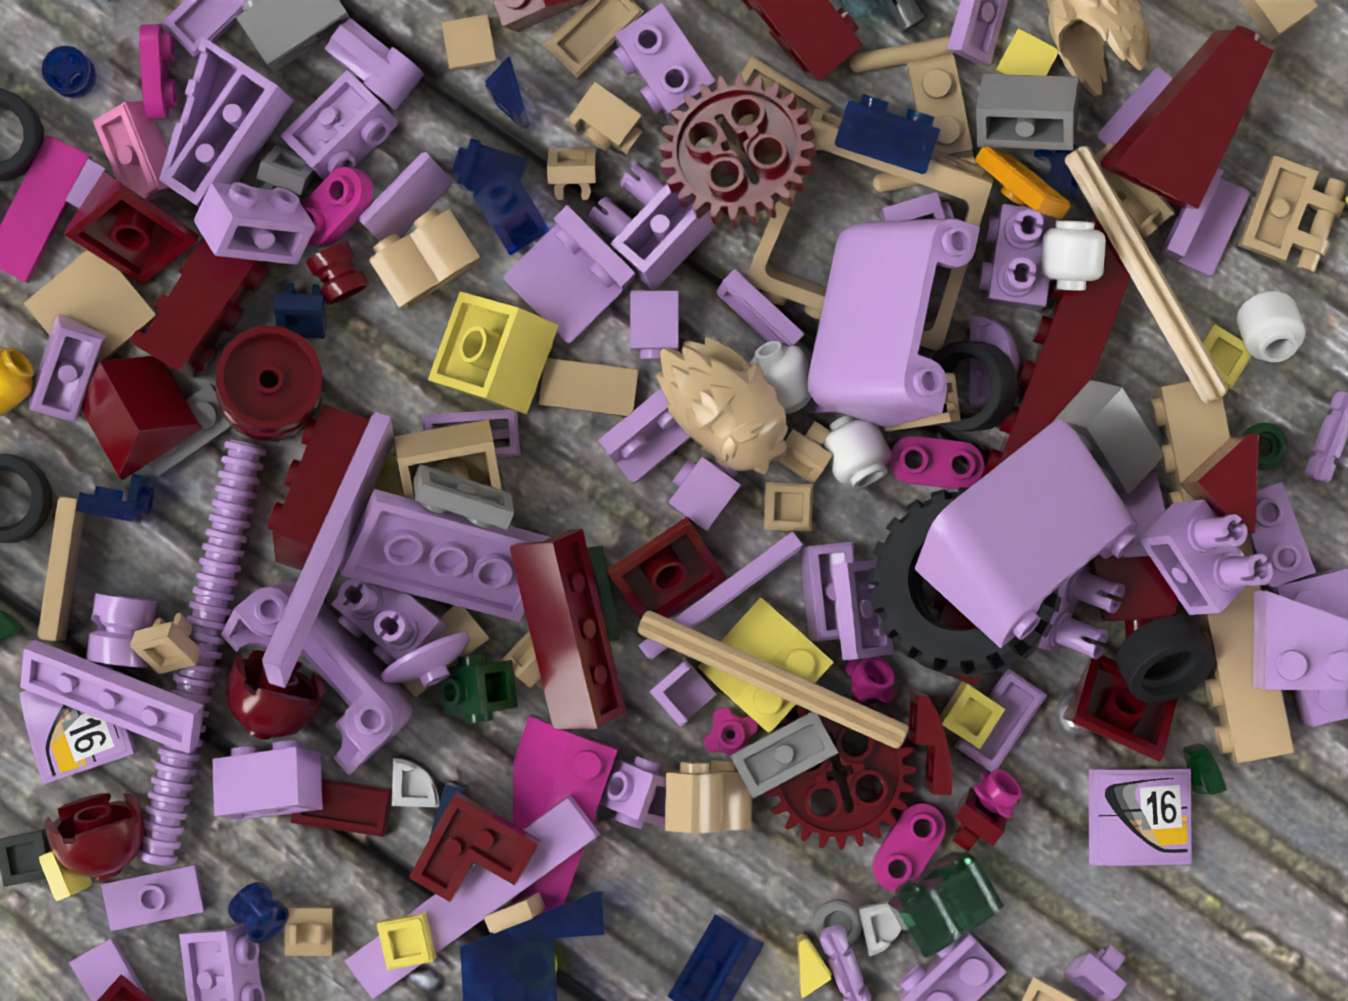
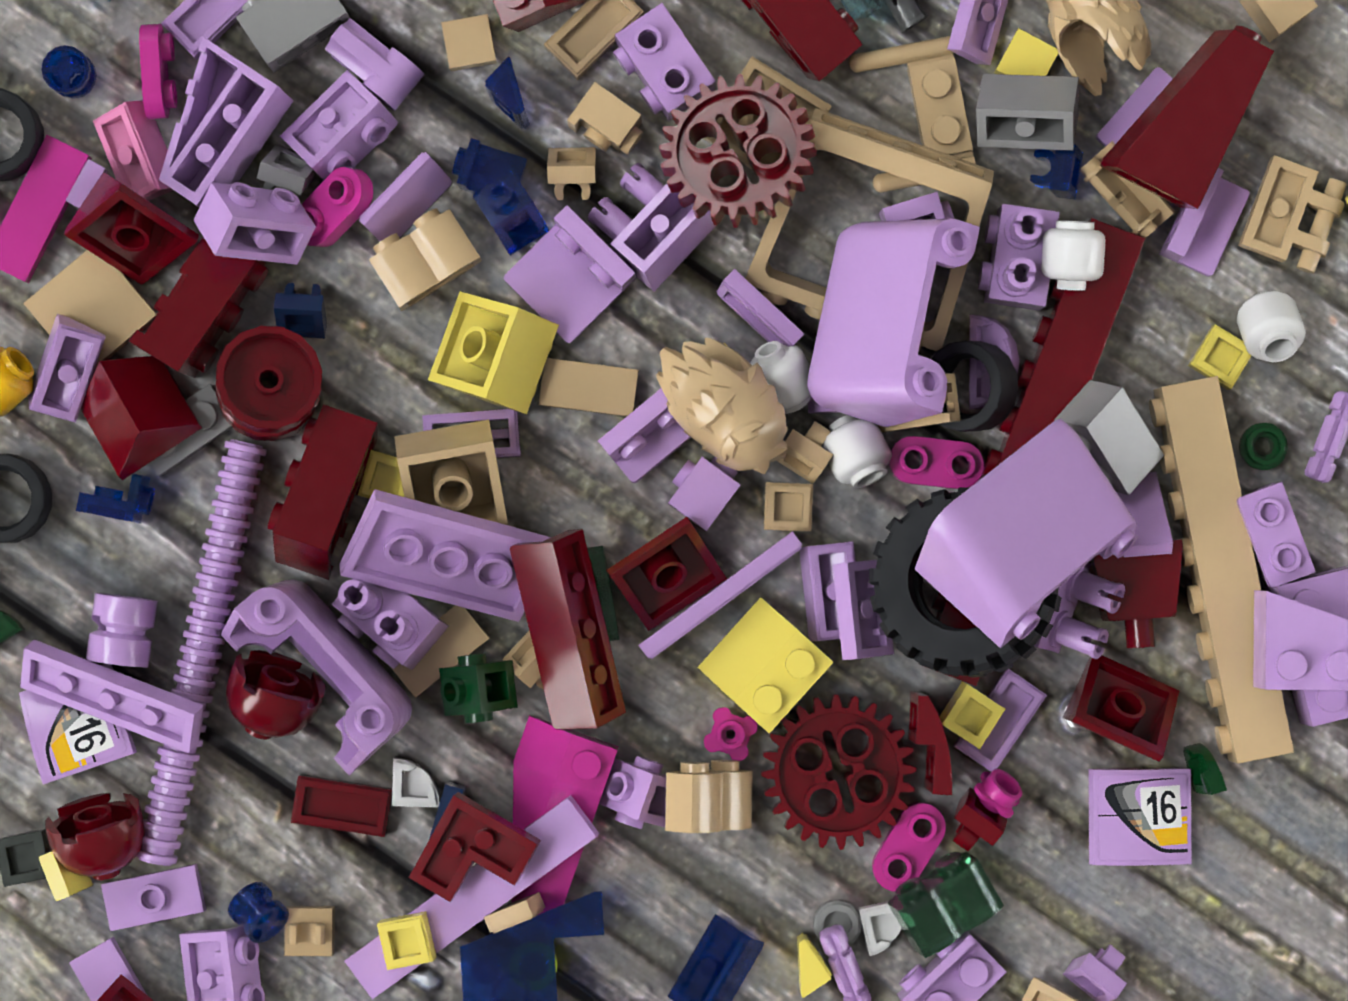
(61, 571): tan tile -> none
(166, 645): tan tile -> none
(267, 782): lavender brick -> none
(328, 550): lavender tile -> none
(336, 270): dark red wheel -> none
(428, 661): lavender dish -> none
(477, 502): light grey plate -> none
(653, 322): lavender brick -> none
(682, 692): lavender panel -> none
(773, 679): tan axle -> none
(784, 754): light grey plate -> none
(871, 679): dark pink plate -> none
(887, 136): clear blue bracket -> none
(1021, 183): light orange plate -> none
(1146, 274): tan axle -> none
(1154, 643): black tyre -> none
(1202, 557): lavender brick -> none
(1229, 480): dark red slope -> none

